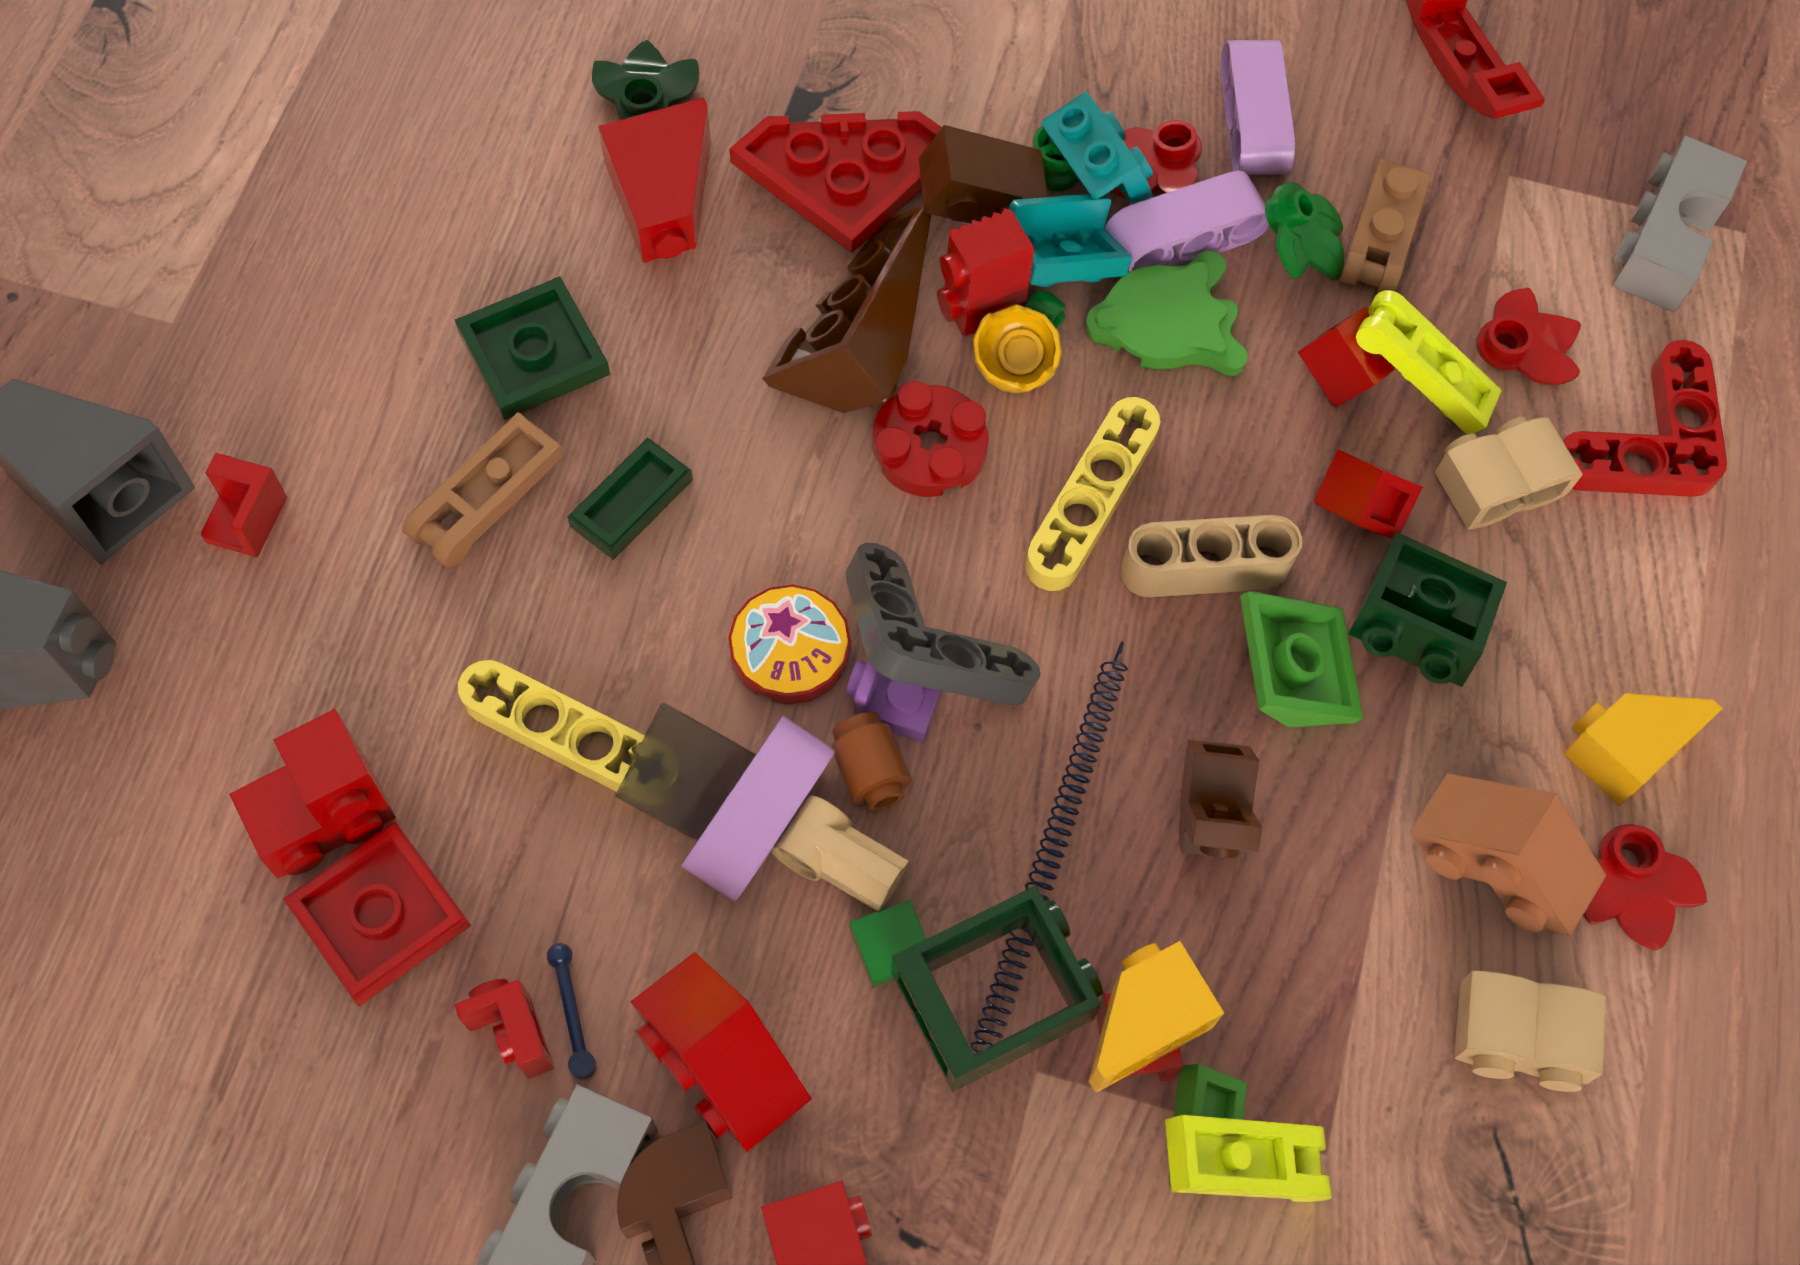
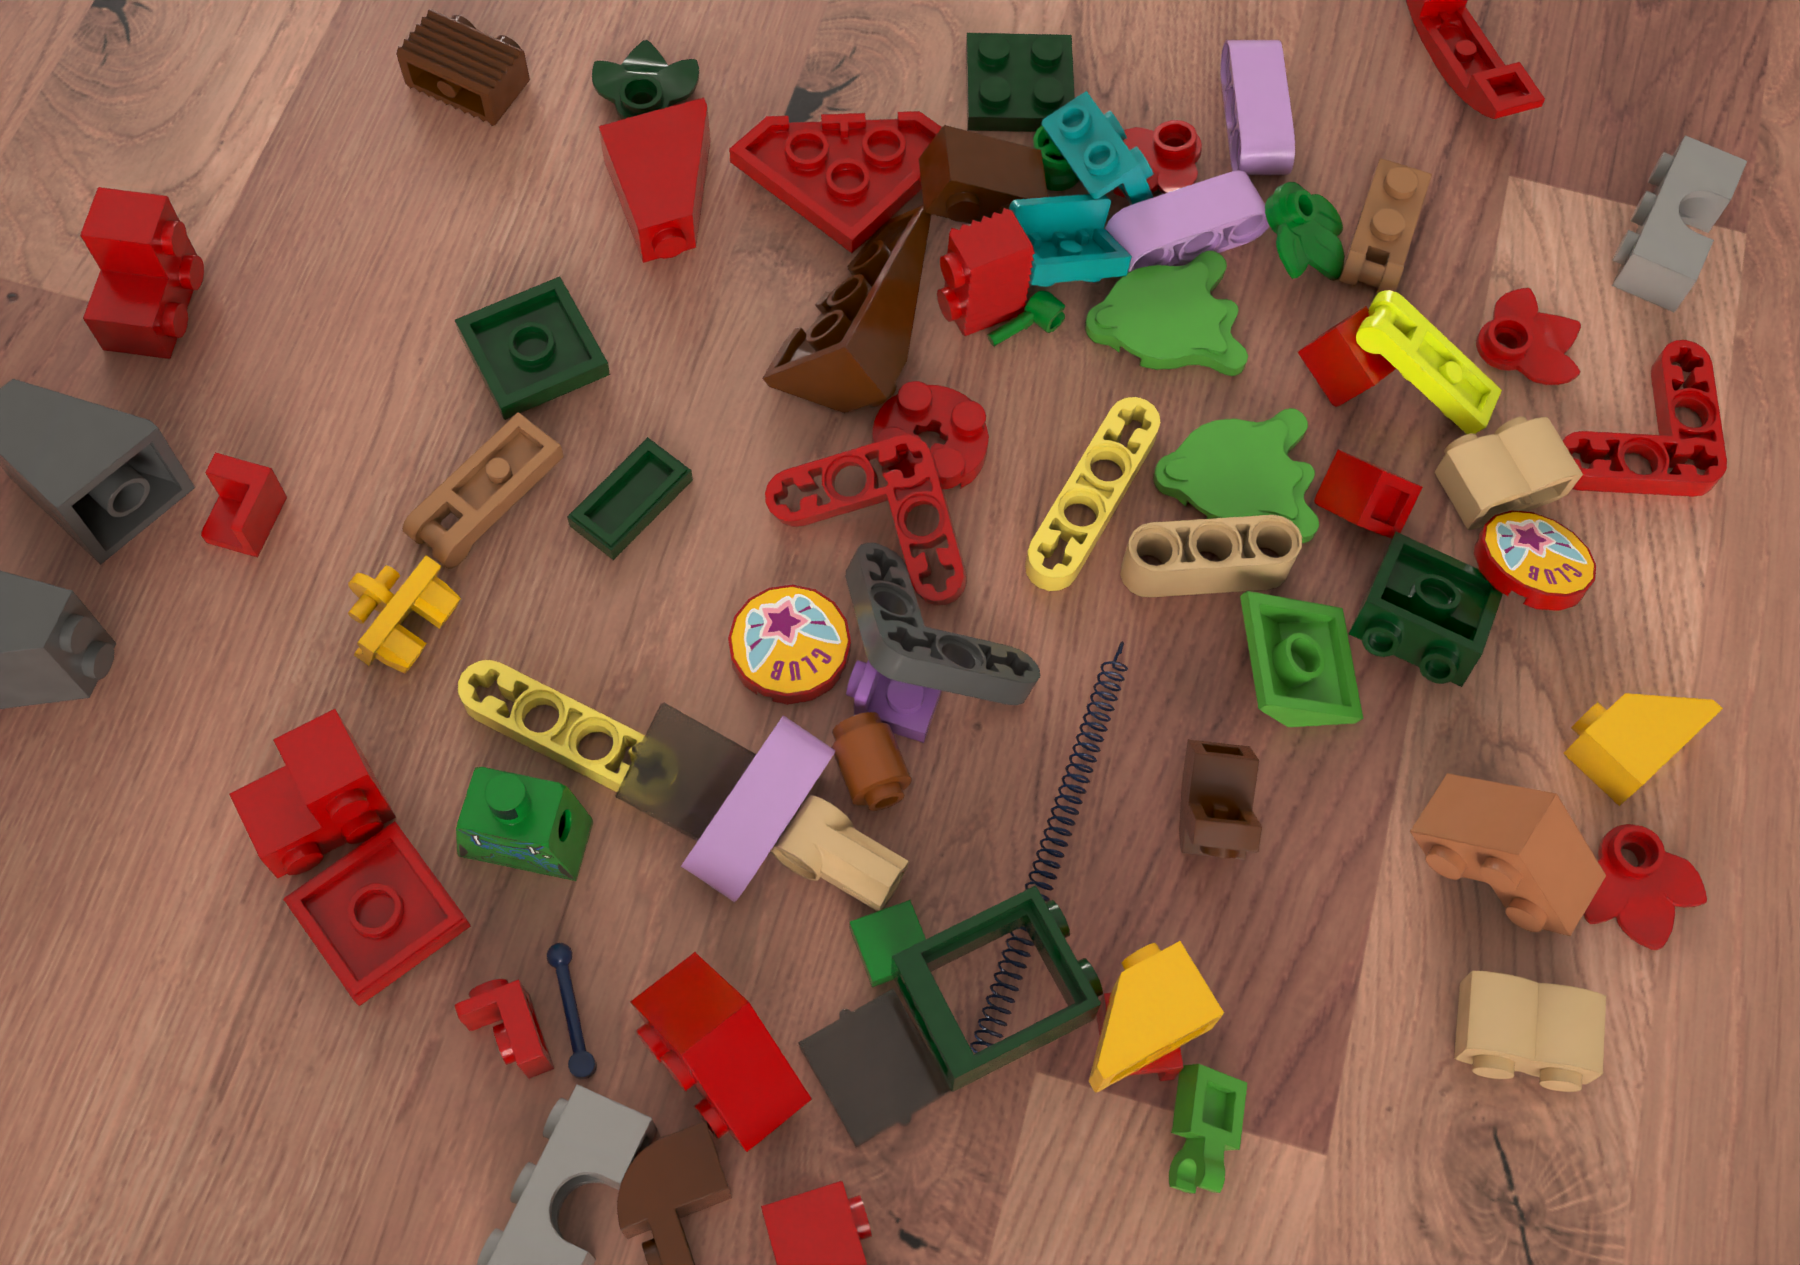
(143, 273): none -> red brick
(386, 636): none -> yellow hips
(463, 66): none -> reddish brown brick
(516, 824): none -> green torso
(874, 1067): none -> clear smoke piece
(901, 494): none -> red beam
(1016, 79): none -> dark green plate
(1017, 349): yellow hair -> none
(1242, 470): none -> bright green tile
(1246, 1158): neon yellow plate -> none
(1535, 560): none -> tile

